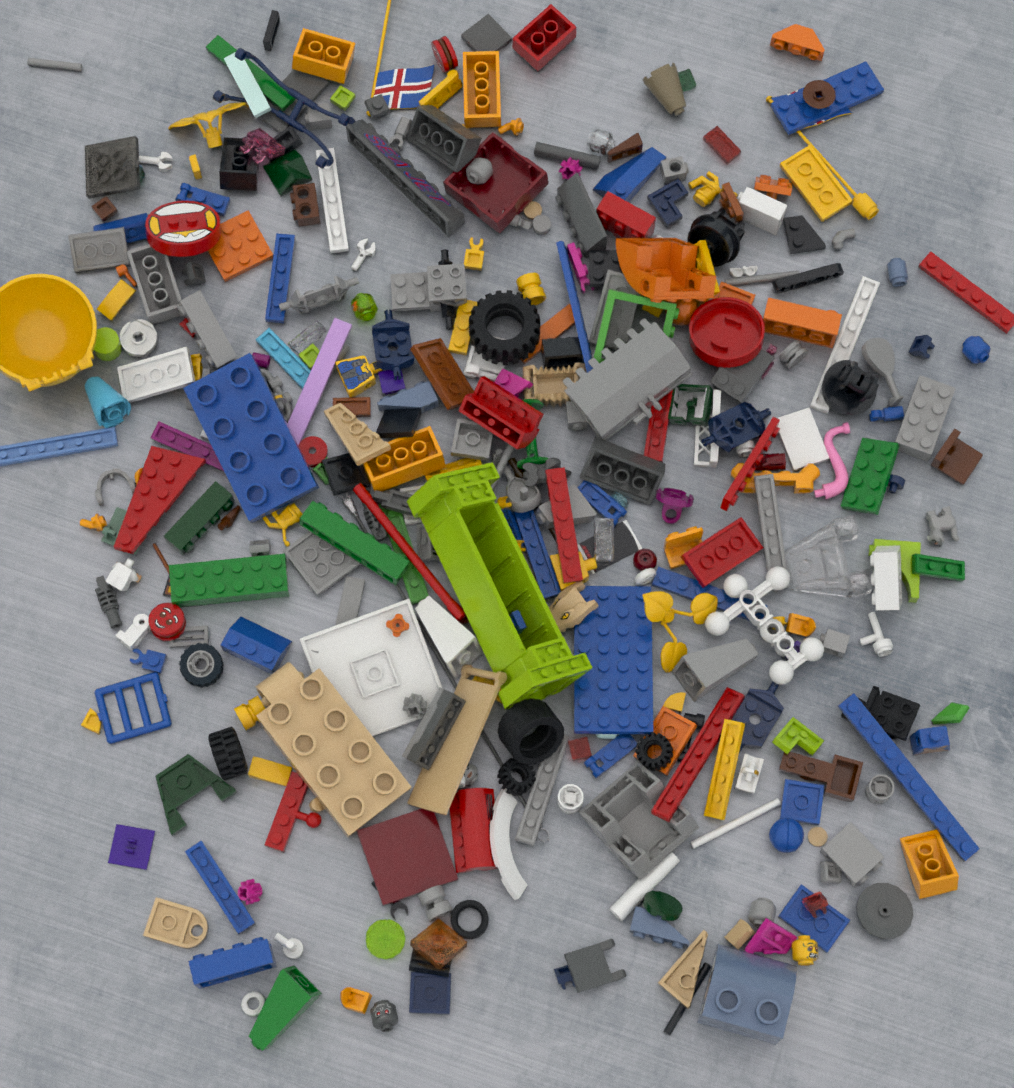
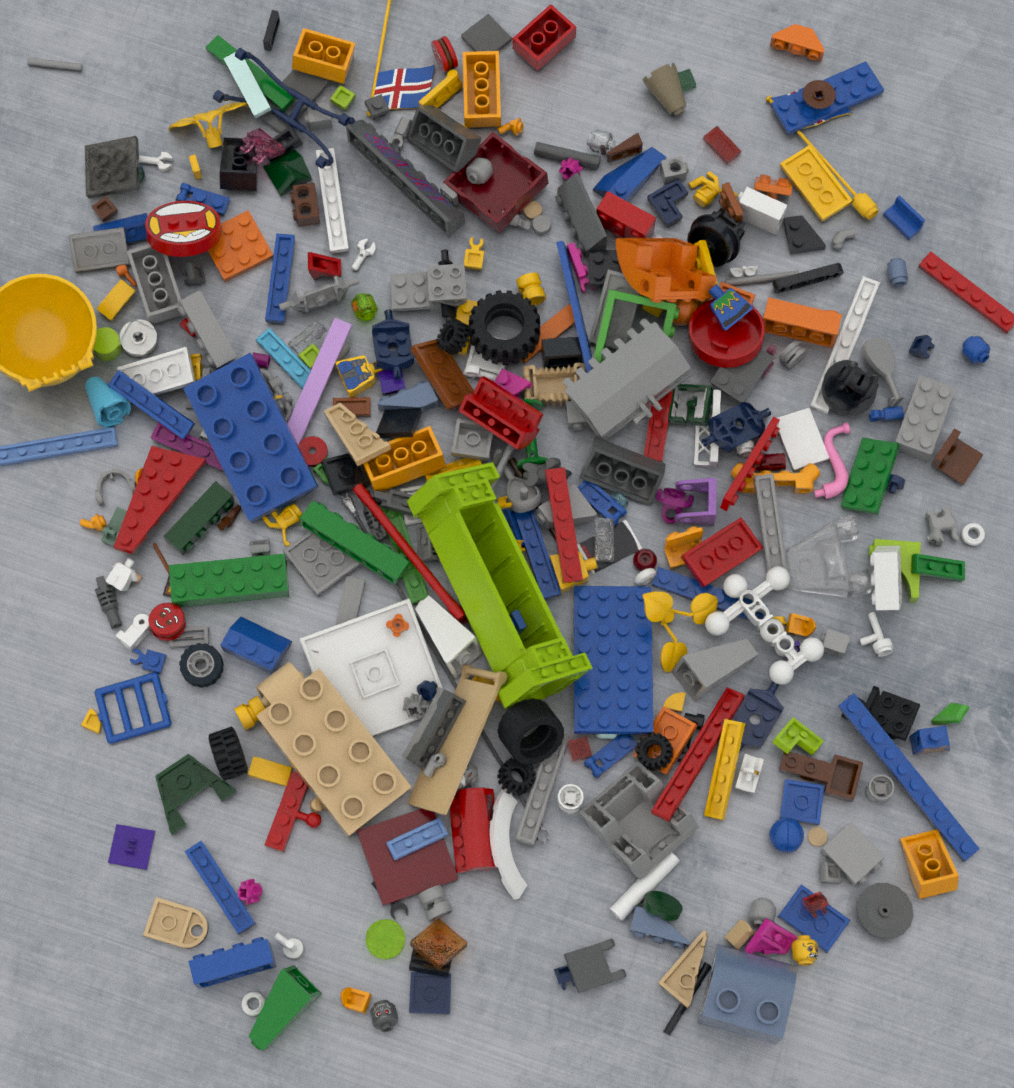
(151, 404): none -> blue plate
(323, 265): none -> red slope
(417, 839): none -> medium blue tile
(427, 690): none -> dark blue tile
(434, 762): none -> light grey arm
(448, 192): none -> light grey tile
(453, 336): none -> black tyre
(484, 921): black tyre -> none
(570, 607): tan animal -> none
(705, 485): none -> medium lavender hose
(728, 306): none -> blue torso
(735, 823): white piece -> none
(904, 218): none -> blue panel
(973, 526): none -> white piece

